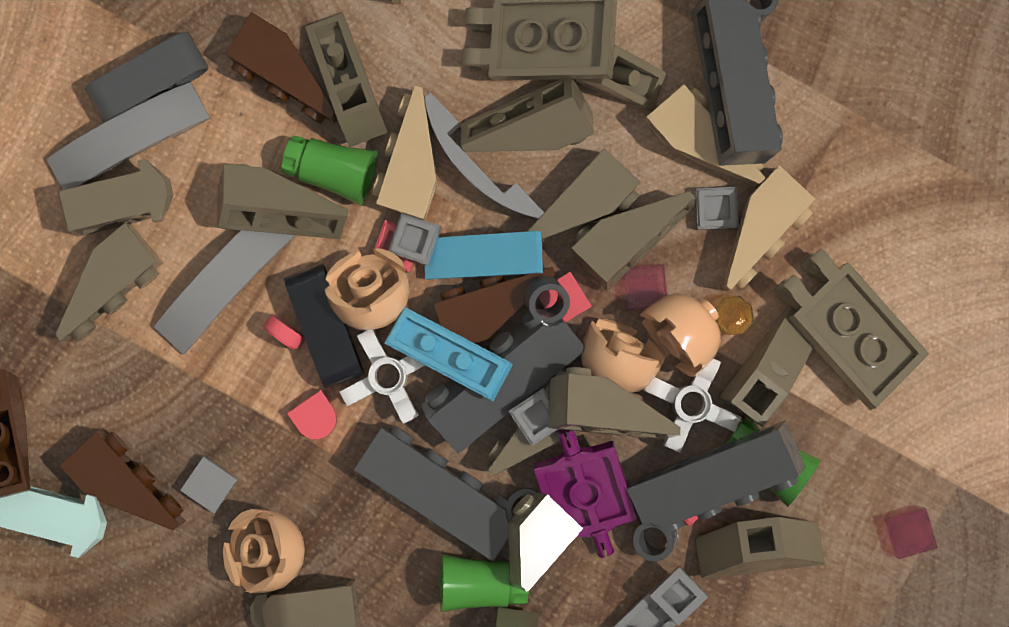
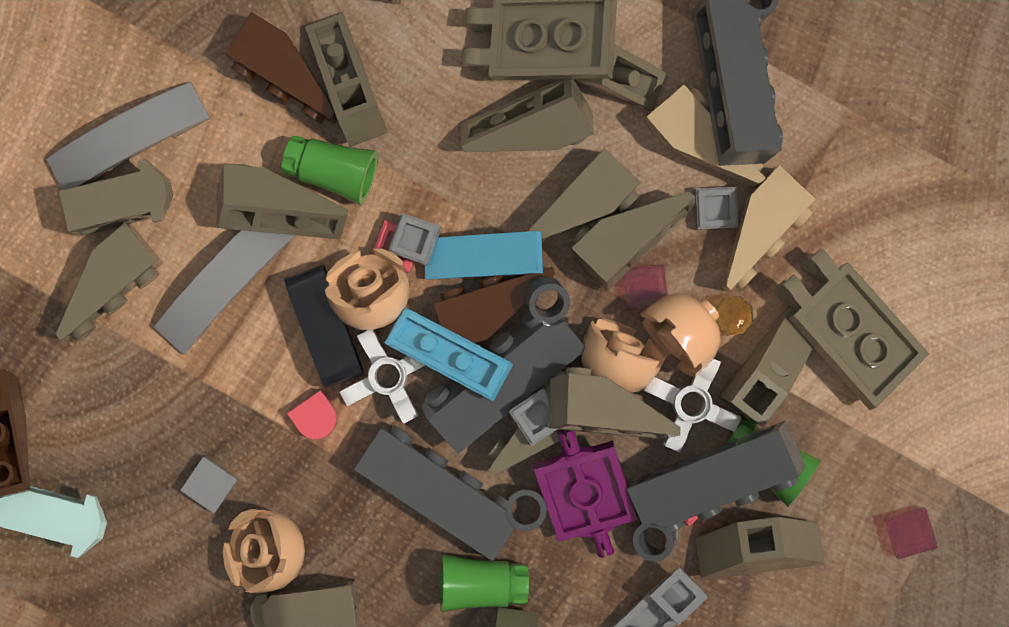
(109, 474): reddish brown slope -> none
(147, 76): dark grey beam -> none
(284, 332): coral tile -> none
(411, 171): tan slope -> none
(513, 200): light grey slope -> none
(537, 538): slope -> none
(578, 300): coral tile -> none

